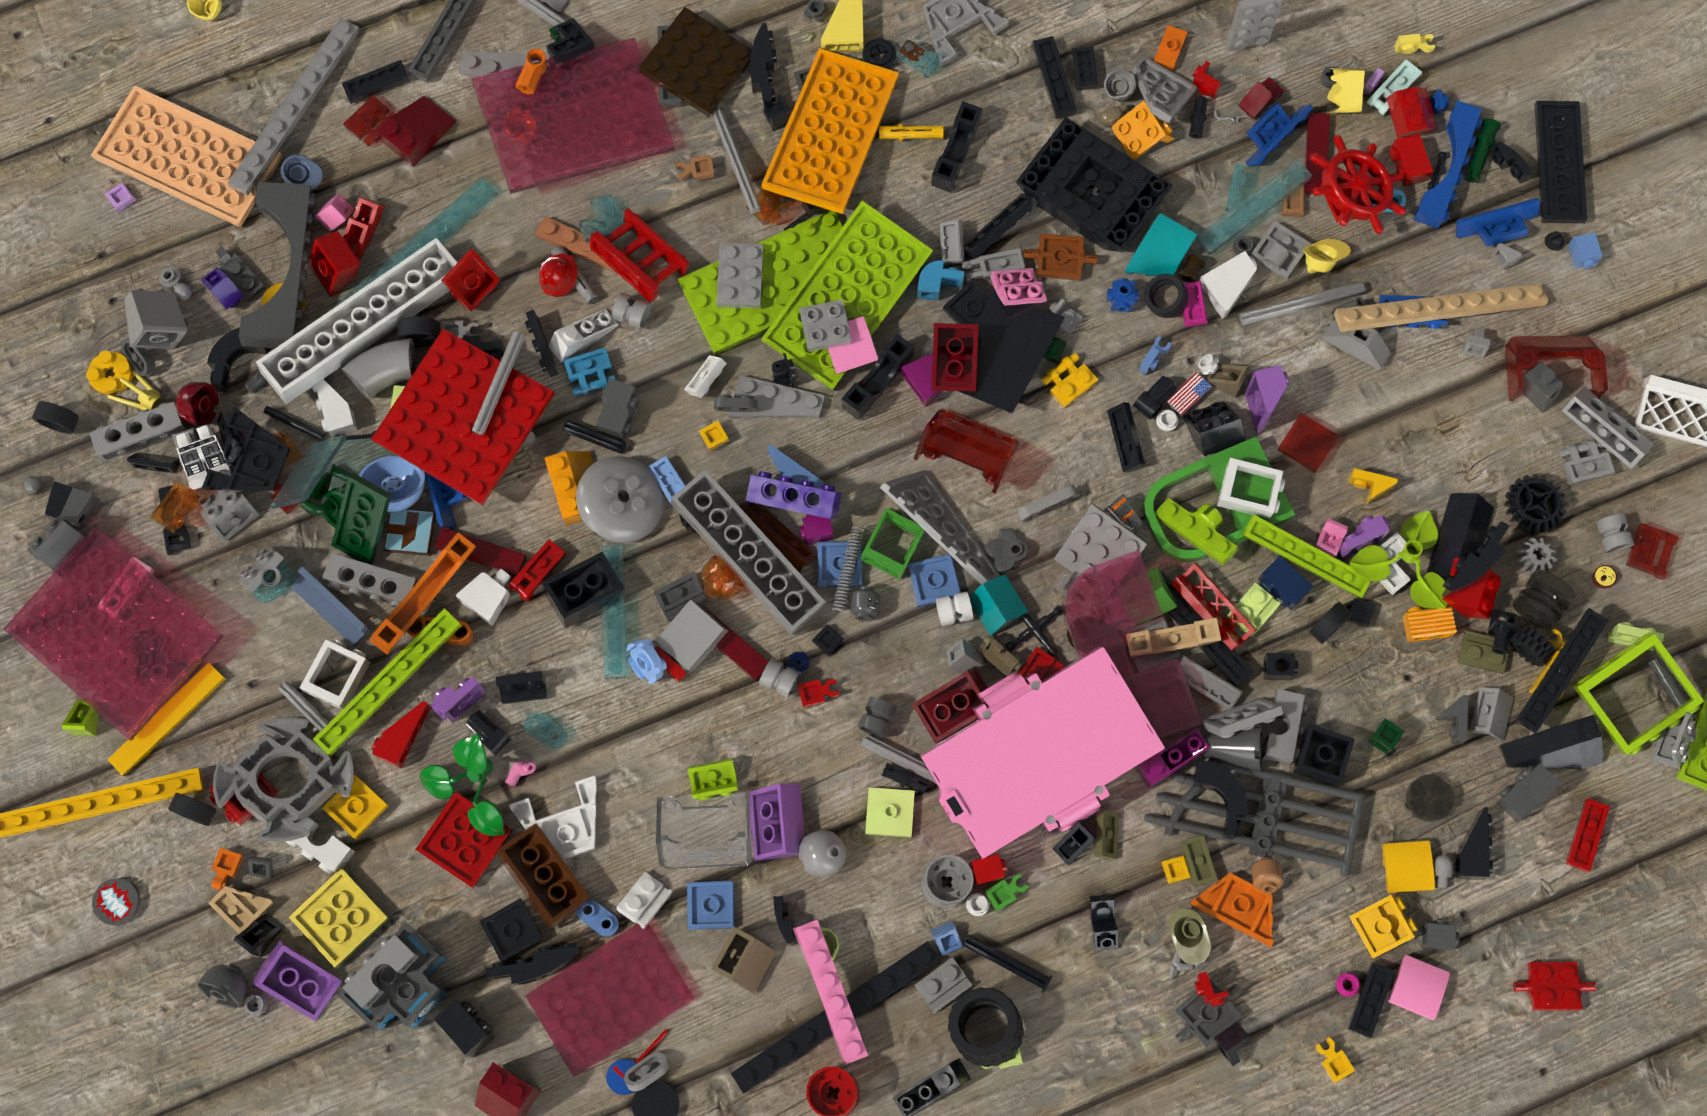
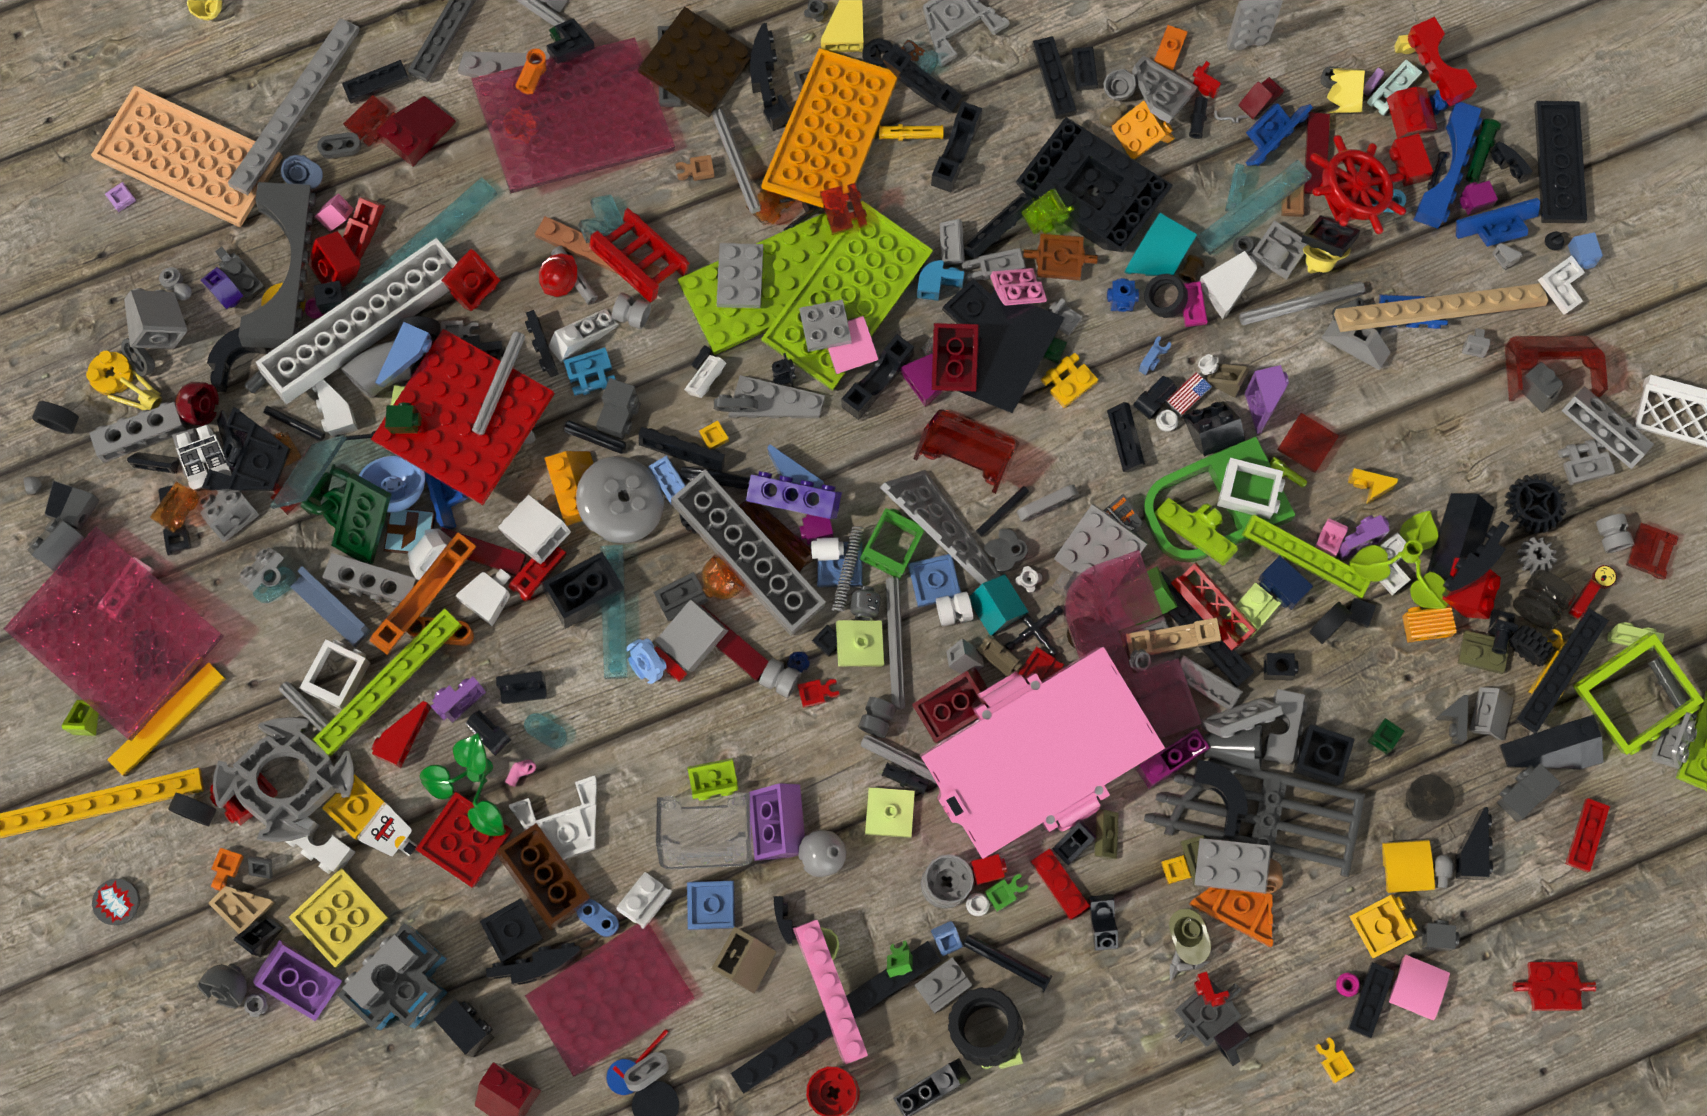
(312, 310): none -> dark pink plate
(330, 295): none -> black brick
(340, 145): none -> dark grey plate
(387, 832): none -> white torso
(402, 418): none -> dark green brick
(406, 350): none -> medium blue slope
(427, 551): none -> white slope
(534, 529): none -> white brick
(681, 449): none -> black plate
(704, 353): none -> black piece
(721, 478): none -> black axle
(827, 549): none -> white brick
(837, 211): none -> clear red plate
(860, 643): none -> yellowish green plate
(895, 642): none -> light grey axle
(900, 960): none -> bright green plate
(921, 82): none -> black slope
(1002, 511): none -> black bar
(1028, 573): none -> white plate
(1046, 212): none -> clear neon green bracket
(1059, 884): none -> red plate
(1144, 660): none -> light grey plate
(1233, 865): none -> light grey plate
(1296, 478): none -> lime bar
(1330, 236): none -> black plate
(1453, 83): none -> red arch
(1478, 197): none -> magenta brick
(1558, 284): none -> white plate
(1584, 599): none -> red beam

